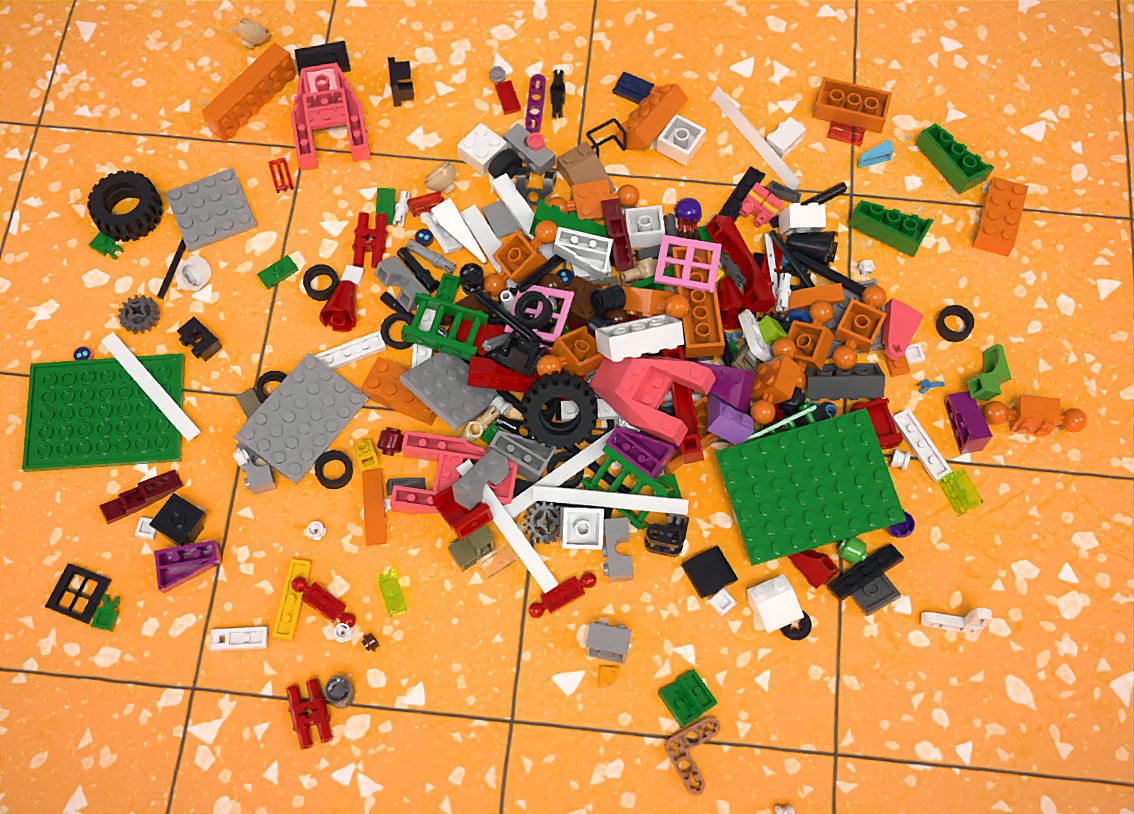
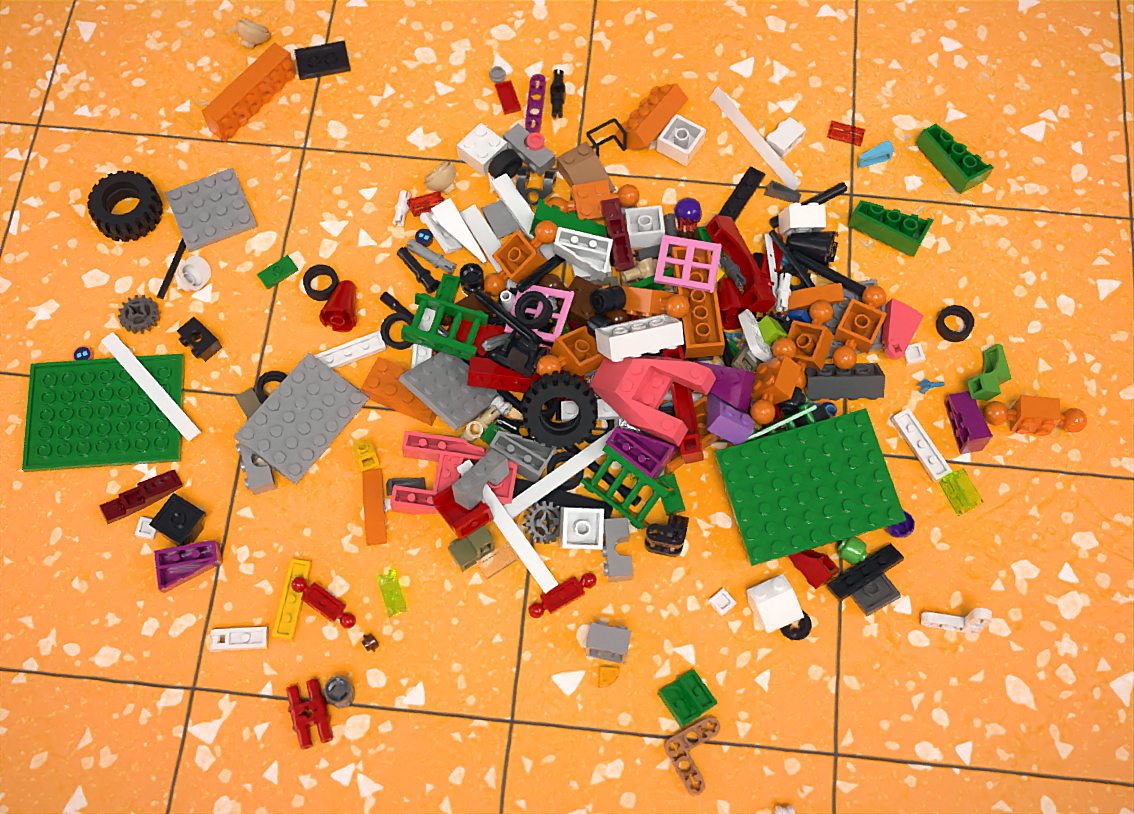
(94, 599): black piece -> none
(104, 245): green plate -> none
(106, 617): green plate -> none
(240, 456): white plate -> none
(284, 187): clear red tile -> none
(312, 527): white plate -> none
(323, 102): coral wedge -> none
(330, 456): black tyre -> none
(337, 633): white plate -> none
(353, 274): white tile -> none
(363, 234): red pin -> none
(386, 203): green plate -> none
(390, 441): dark red head -> none
(393, 272): light grey arch -> none
(400, 71): black panel -> none
(566, 276): dark blue tile -> none
(610, 499): white piece -> none
(632, 88): dark blue plate -> none
(709, 572): black slope -> none
(752, 203): coral hips -> none
(852, 104): orange brick -> none
(866, 267): white plate -> none
(881, 422): red panel -> none
(897, 367): orange plate -> none
(900, 459): white wheel -> none
(1000, 216): orange brick -> none

